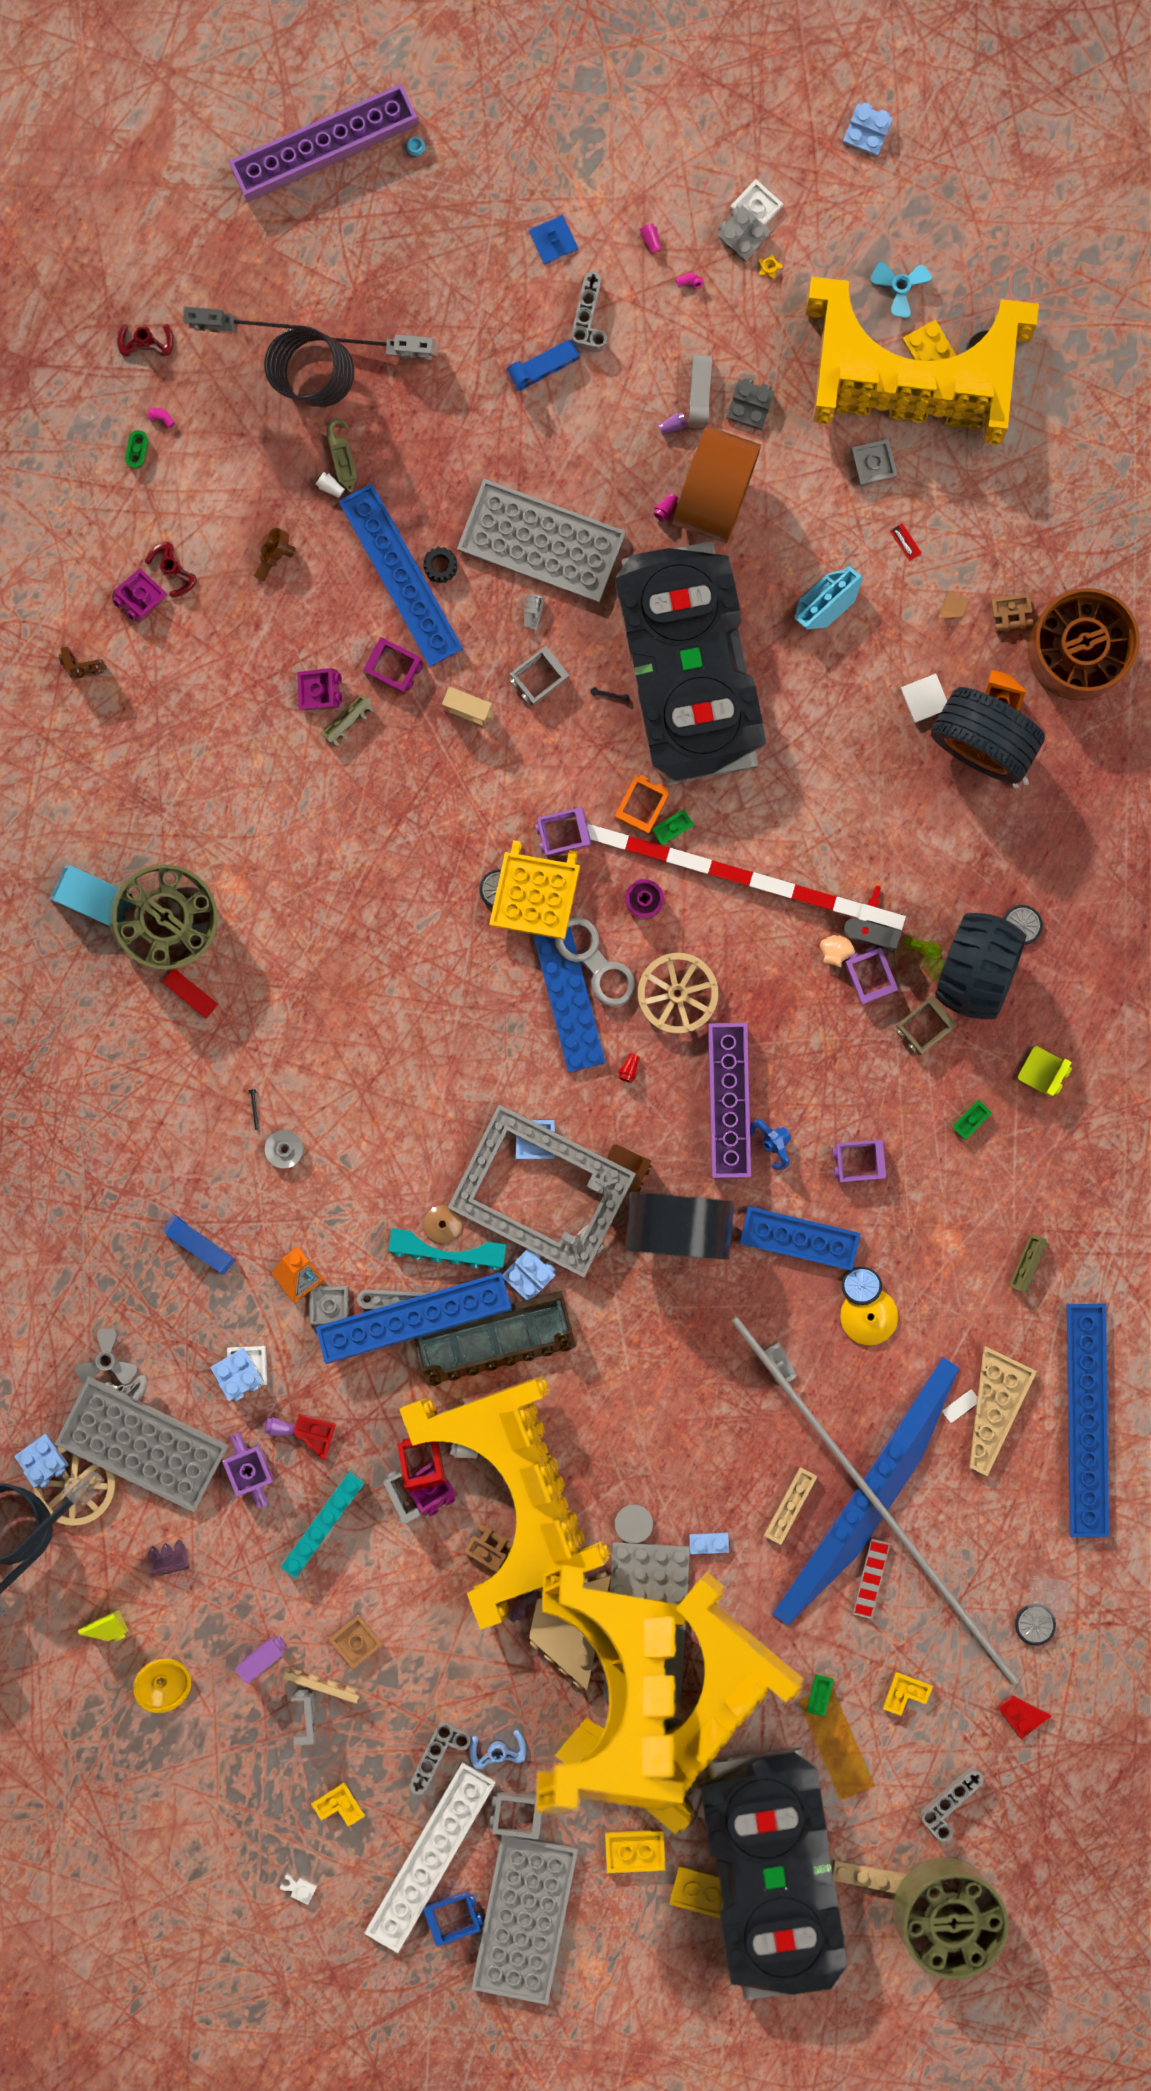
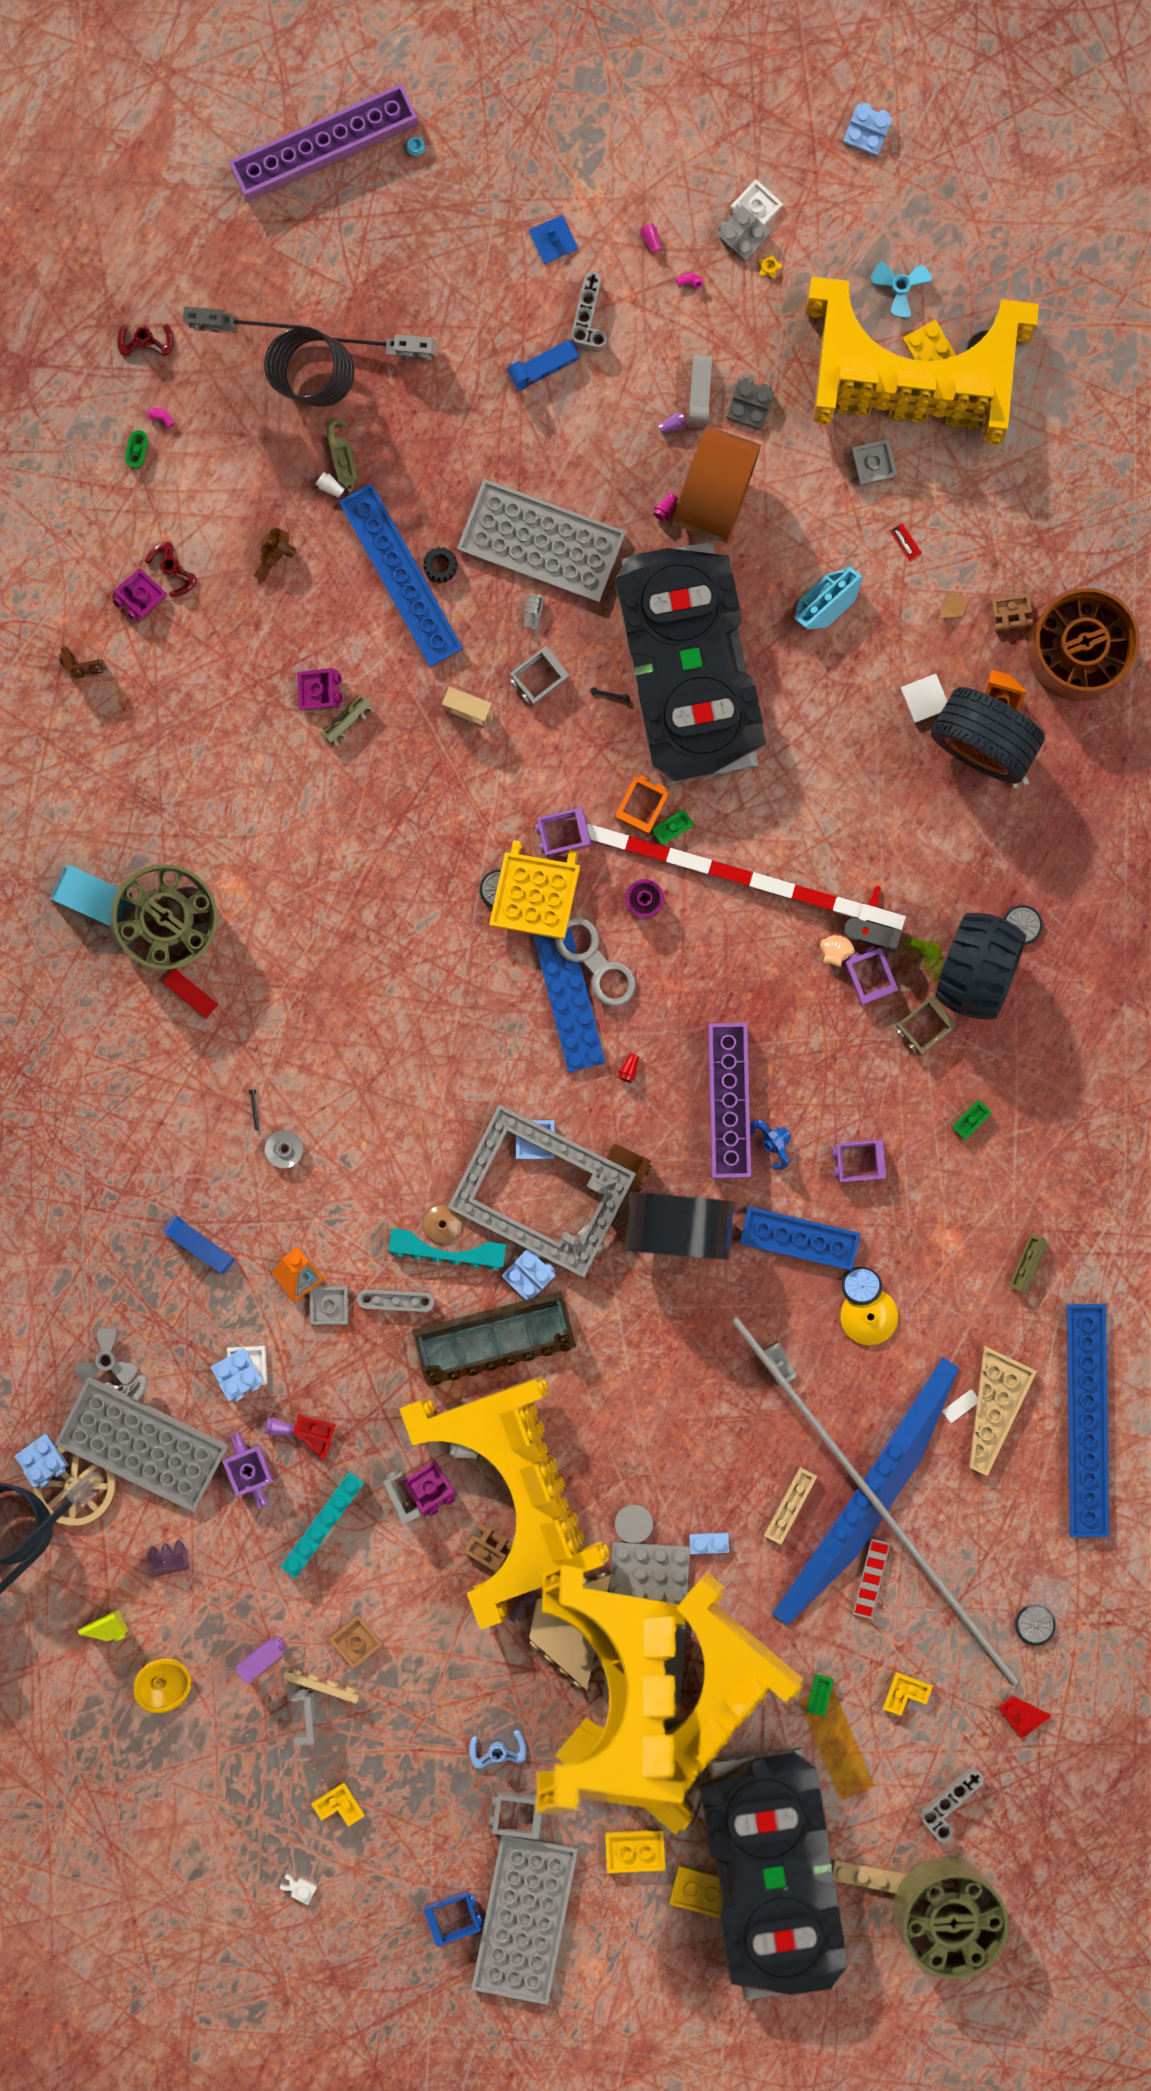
(376, 656): magenta window -> none
(413, 1318): blue plate -> none
(424, 1481): red window -> none
(430, 1857): white plate -> none
(434, 1759): light grey beam -> none
(696, 962): tan wheel -> none
(1044, 1071): neon yellow bracket -> none

